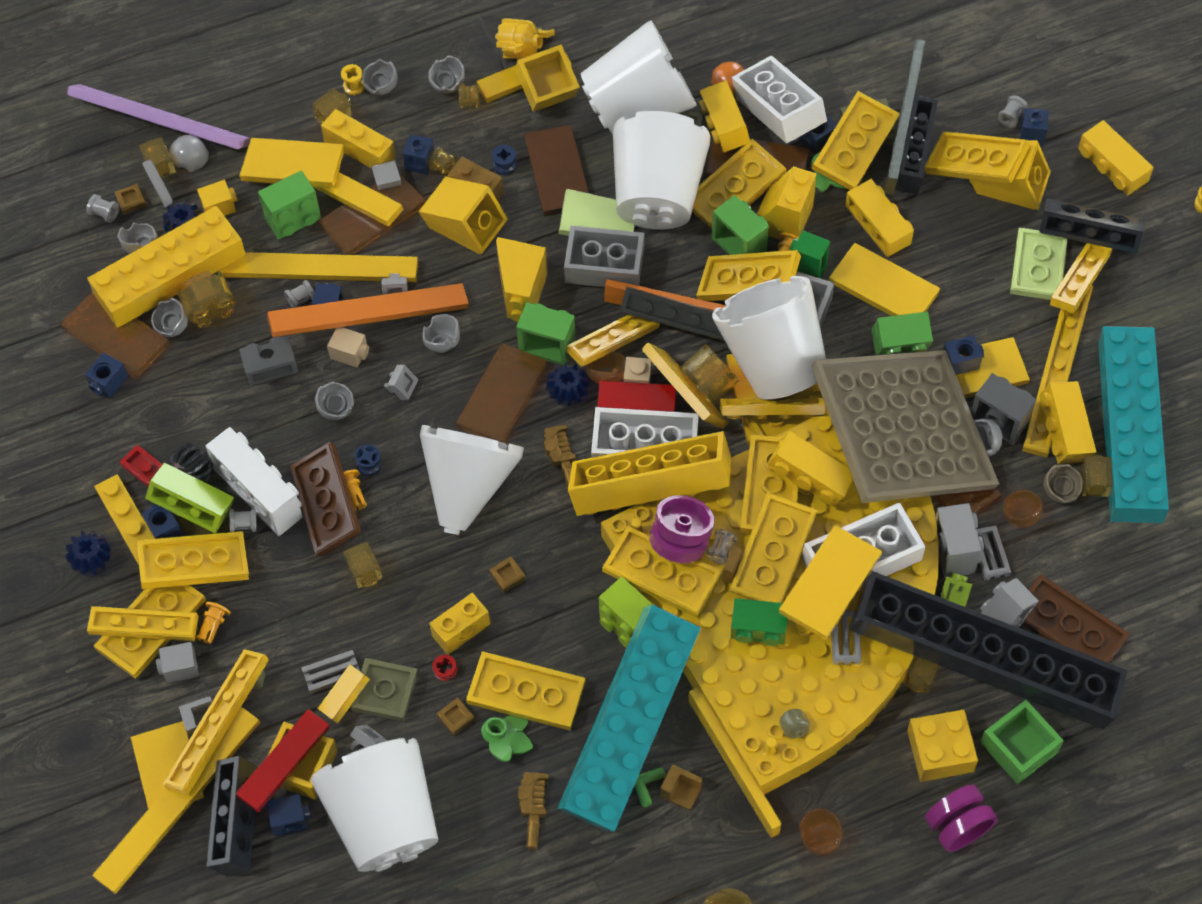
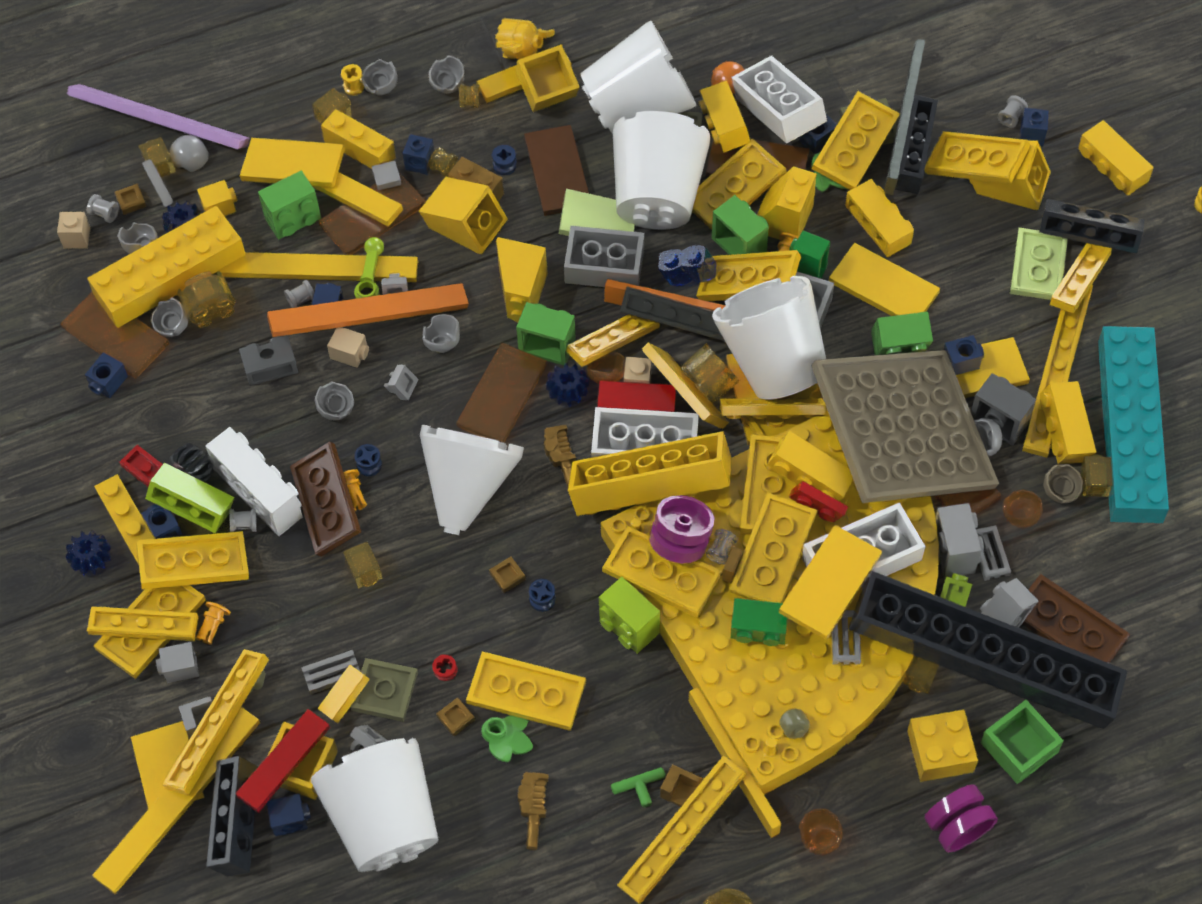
(73, 230): none -> tan brick
(373, 248): none -> lime piece
(459, 623): yellow brick -> none
(541, 589): none -> dark blue wheel
(629, 718): teal brick -> none
(681, 829): none -> yellow tile
(687, 265): none -> clear blue brick
(828, 507): none -> red plate

